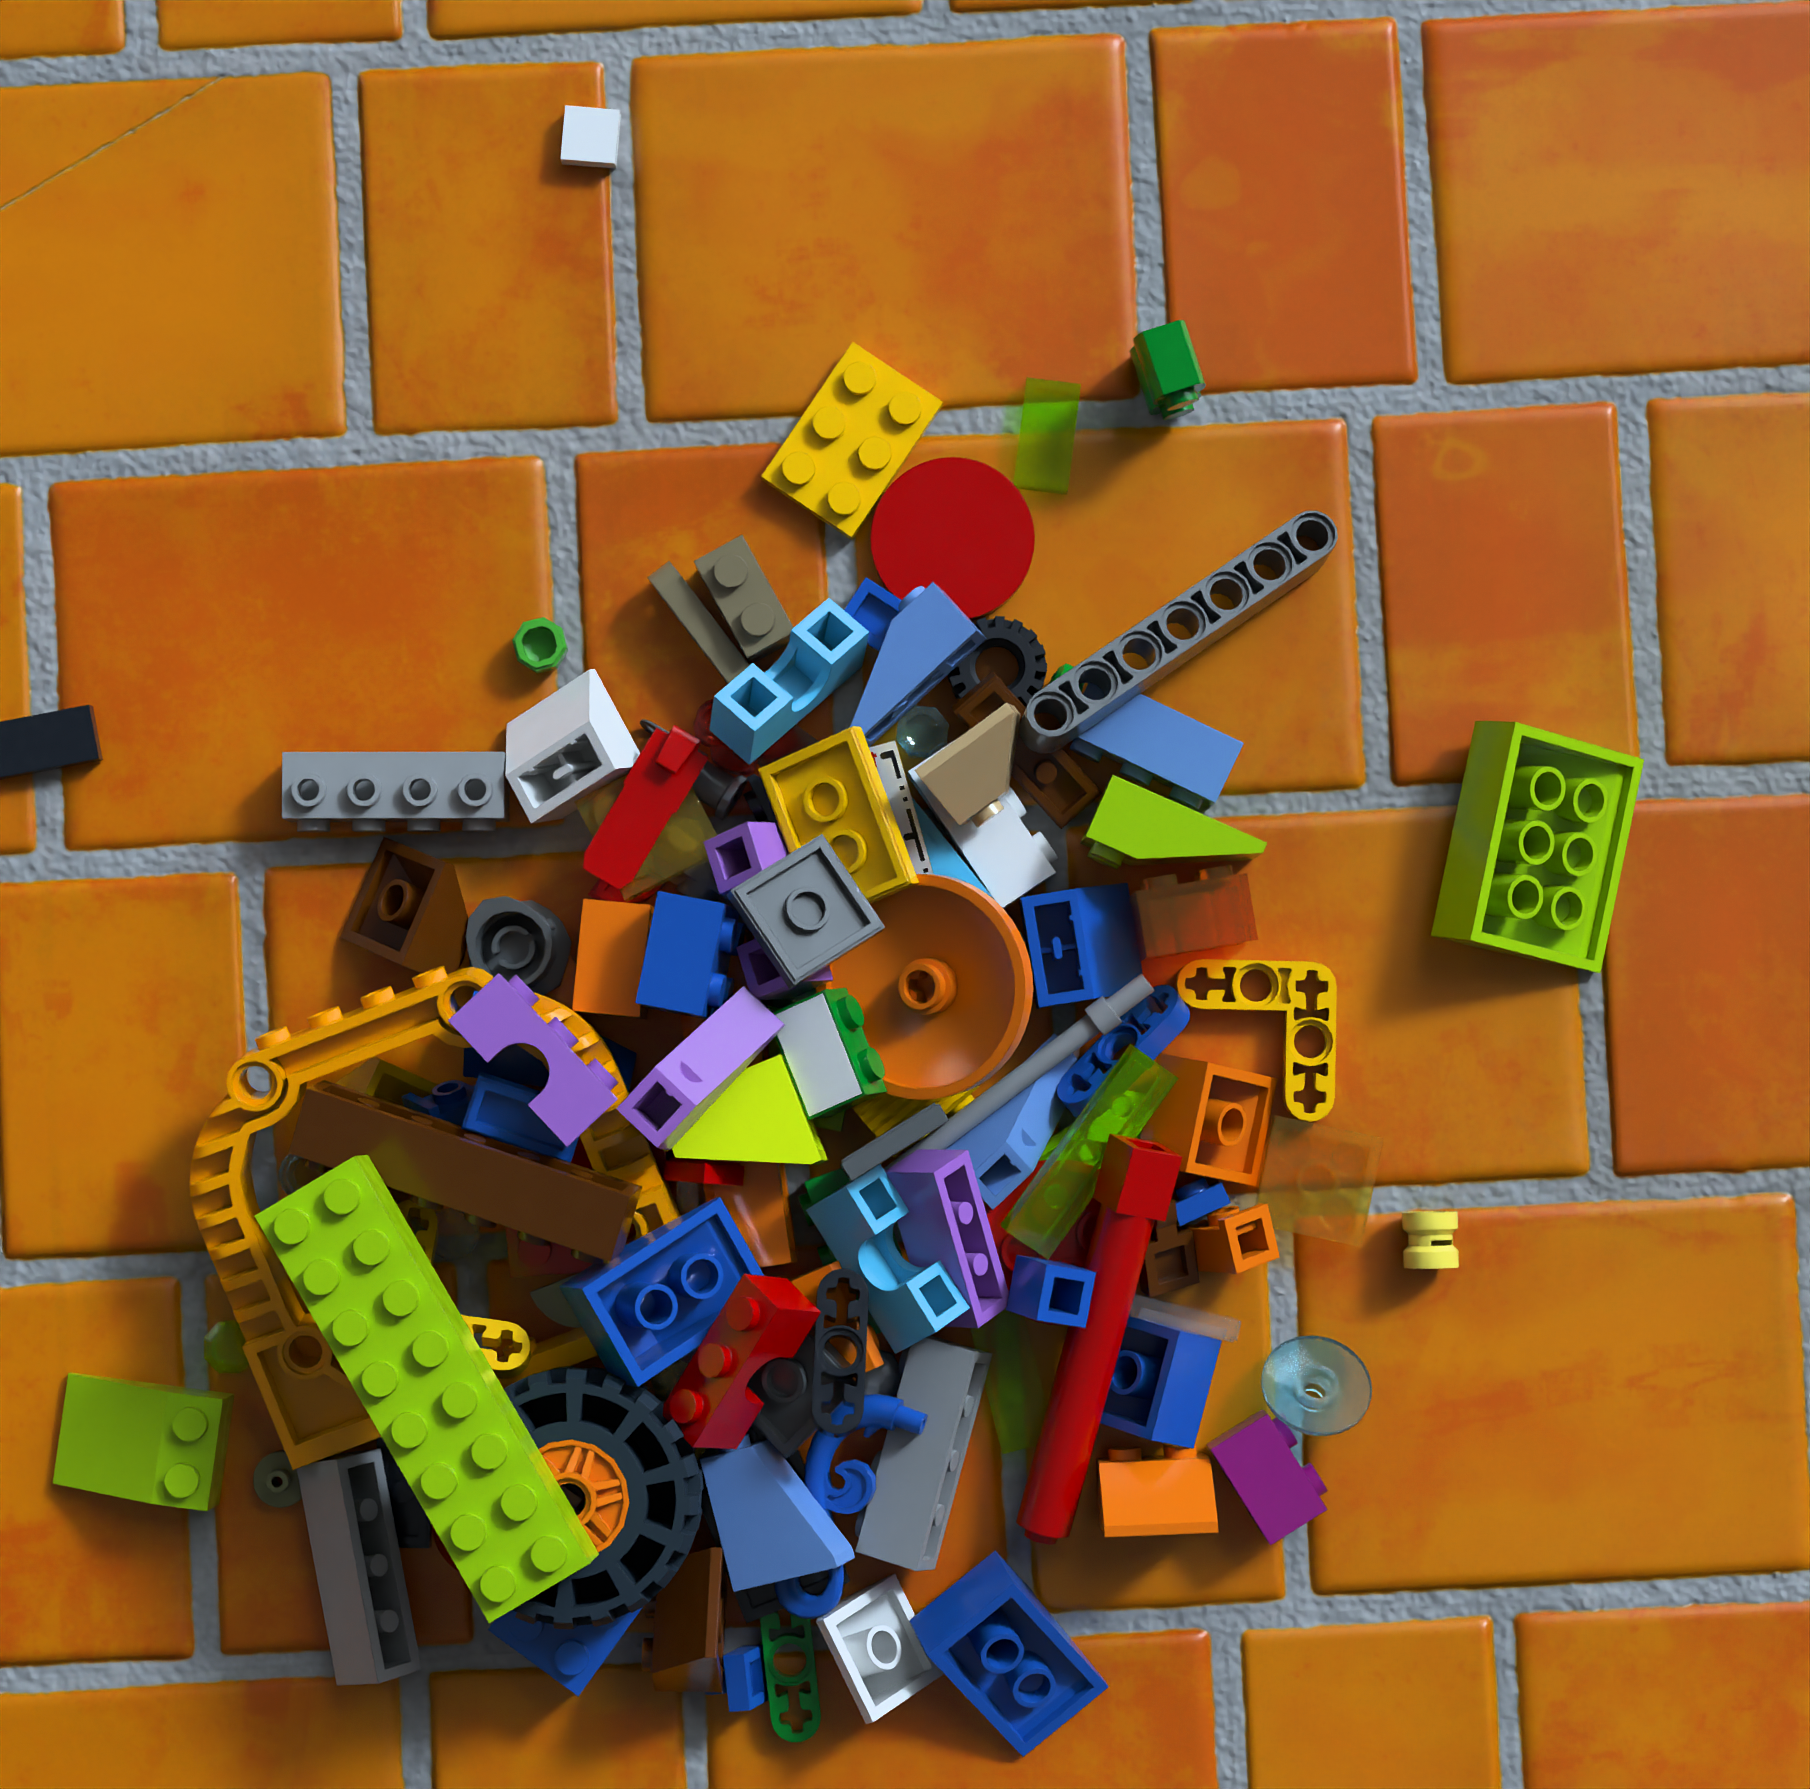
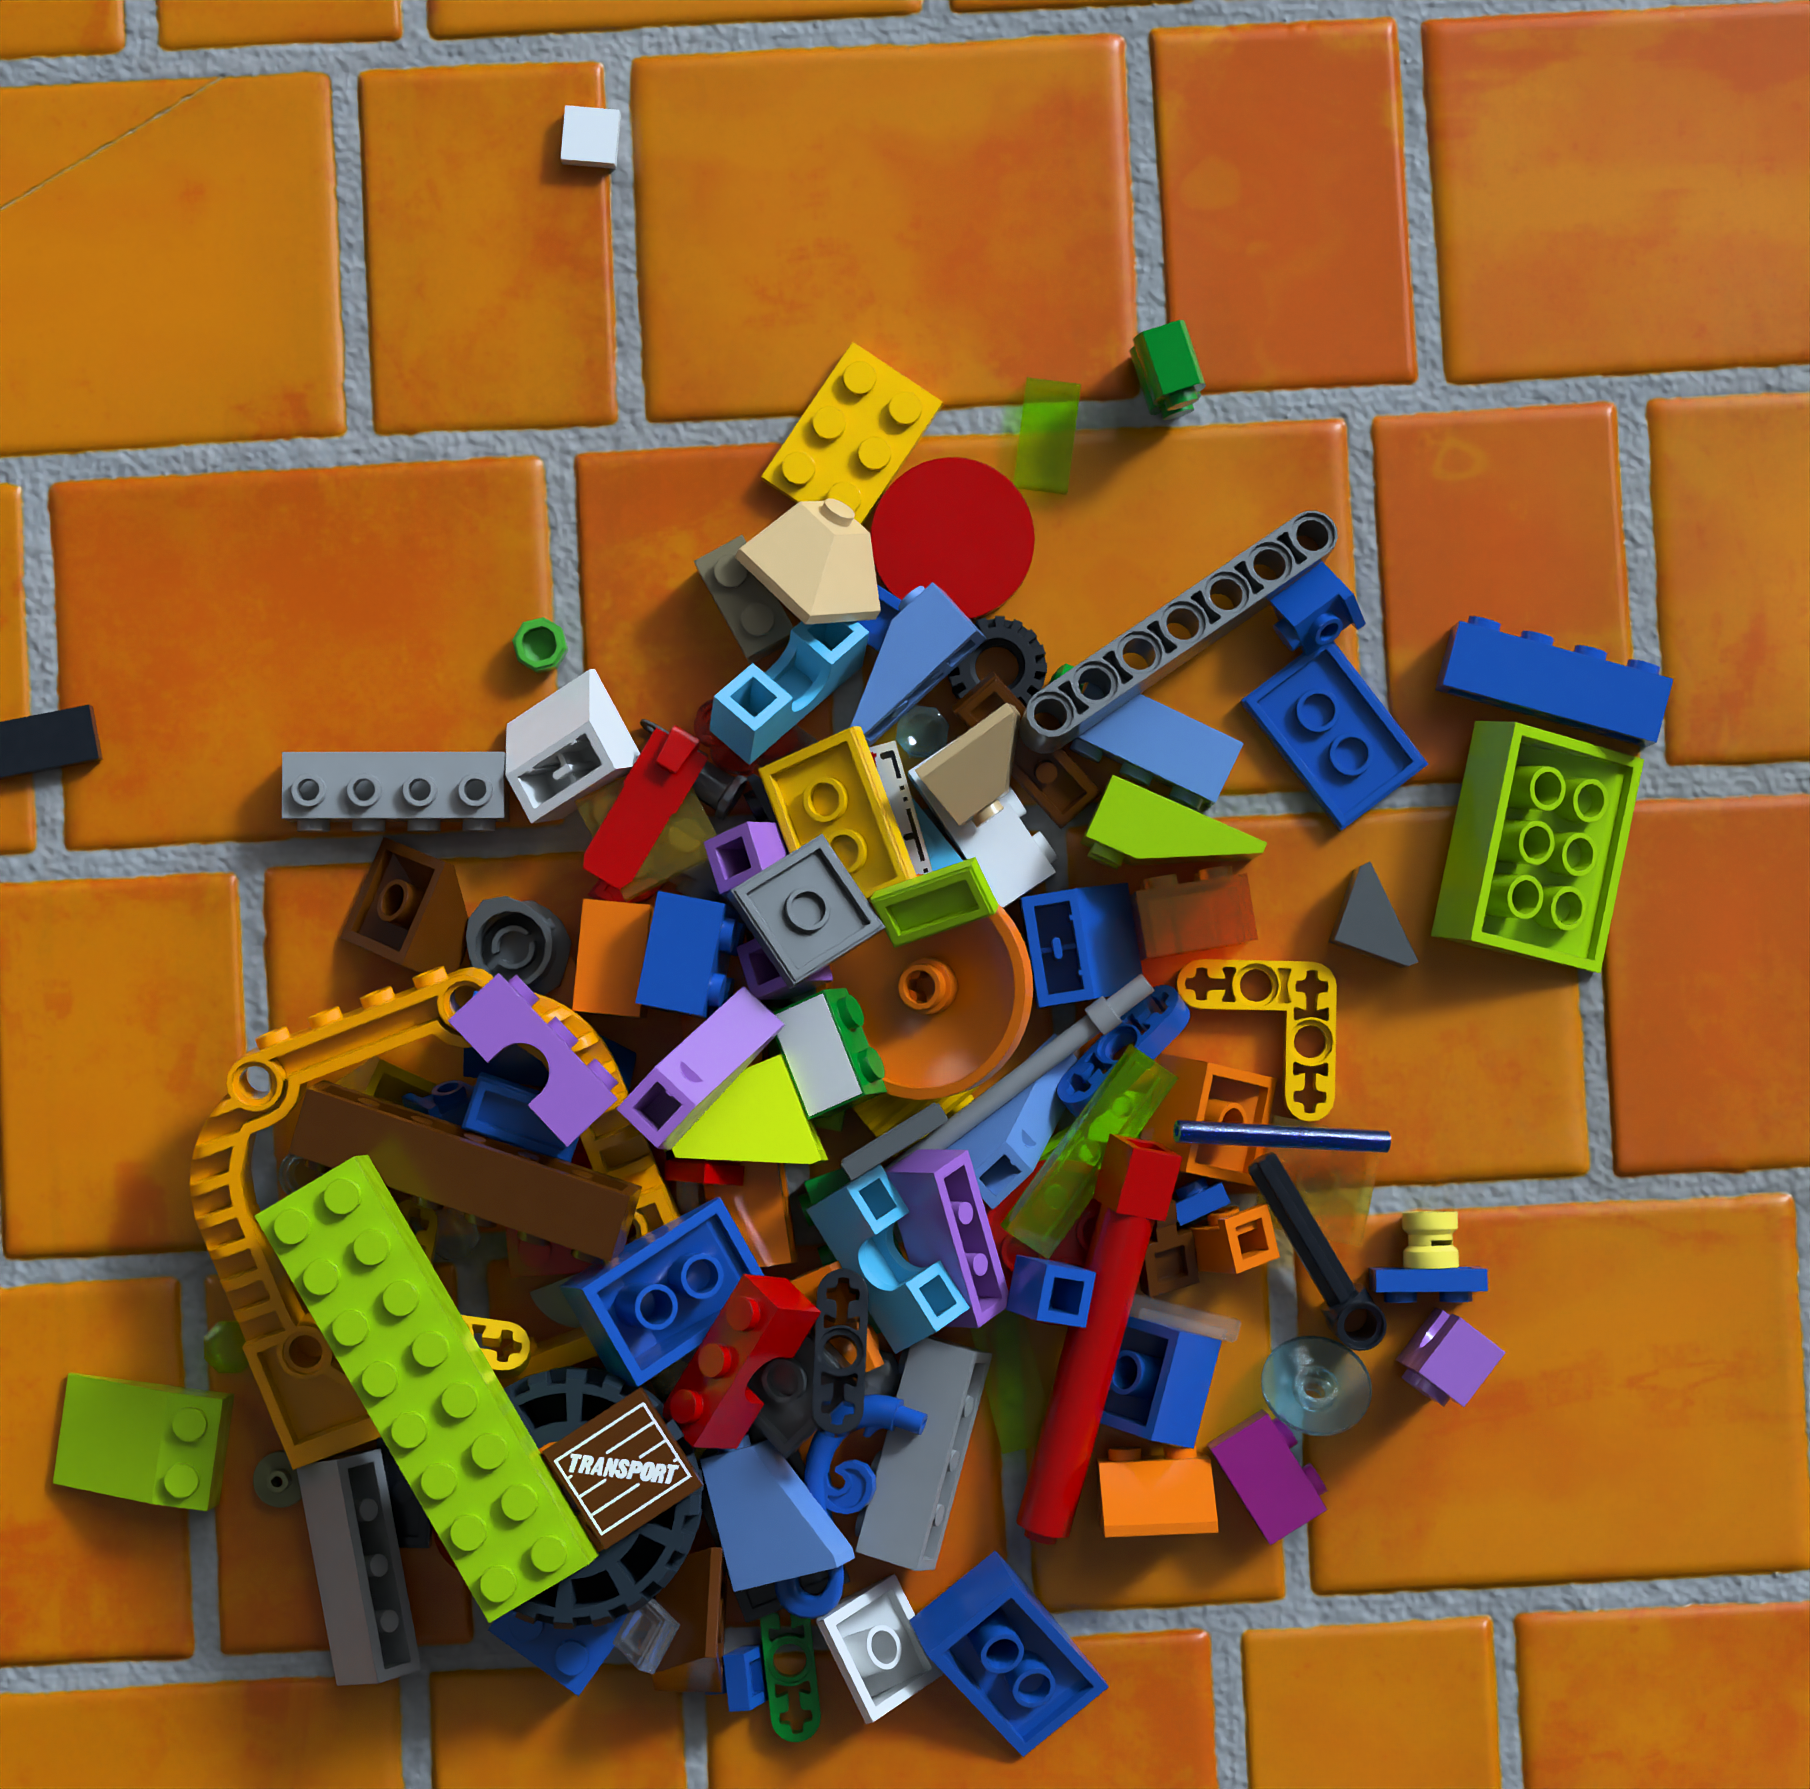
(623, 1468): none -> reddish brown tile
(646, 1636): none -> clear tile
(698, 622): dark tan beam -> none
(817, 563): none -> tan slope
(934, 902): none -> lime tile
(1281, 1136): none -> clear blue piece
(1315, 610): none -> blue brick
(1317, 1256): none -> black axle
(1334, 733): none -> blue tile
(1370, 923): none -> dark grey slope
(1448, 1358): none -> medium lavender arch
(1453, 1284): none -> blue plate
(1553, 682): none -> blue brick

